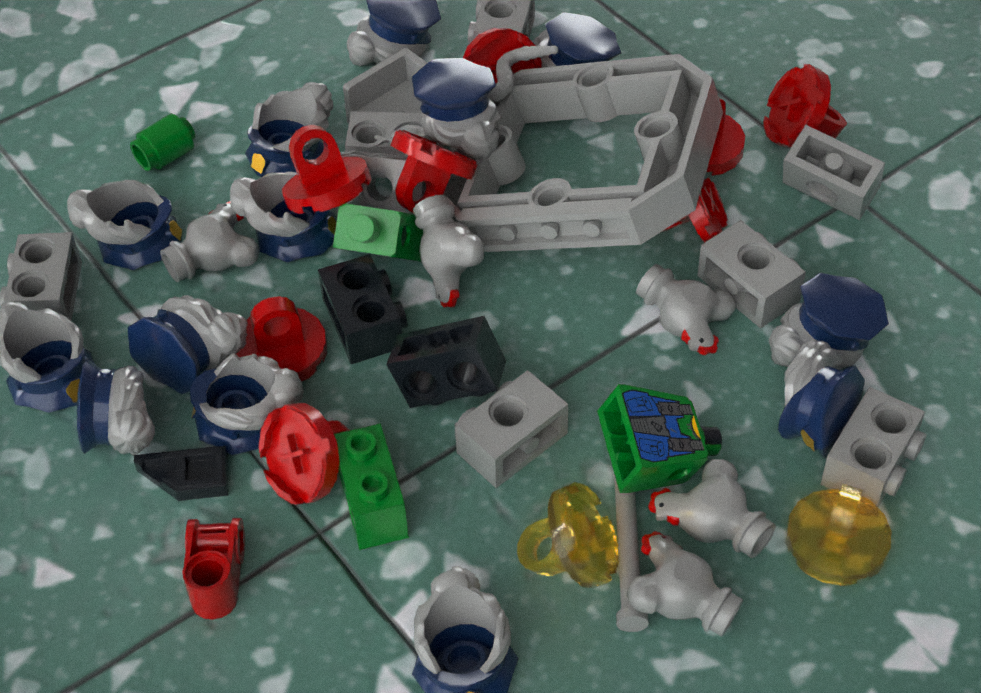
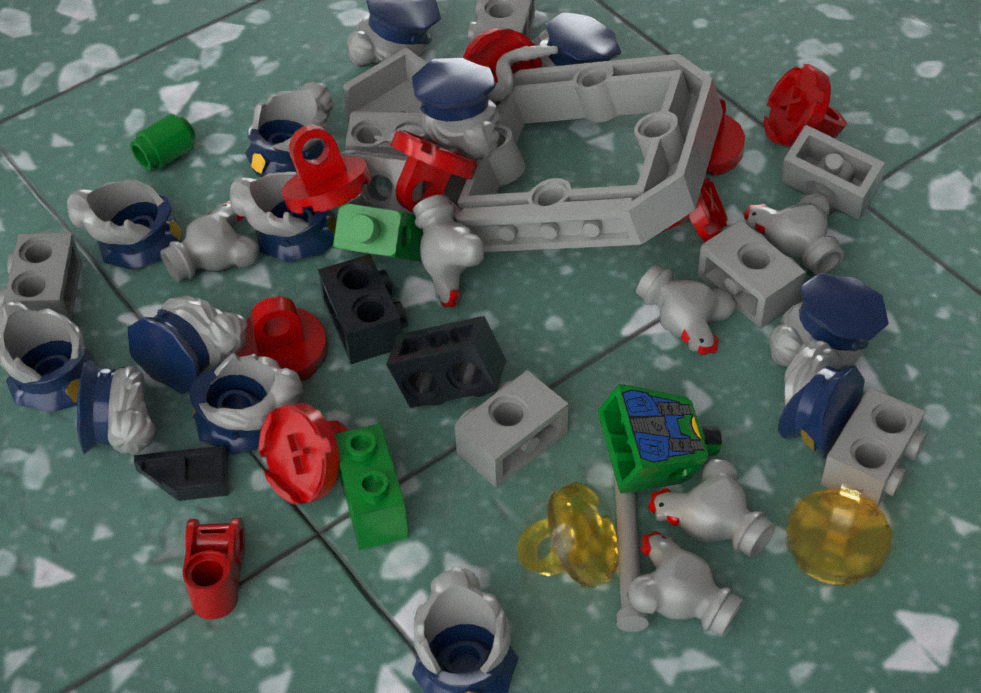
(799, 232): none -> light grey animal

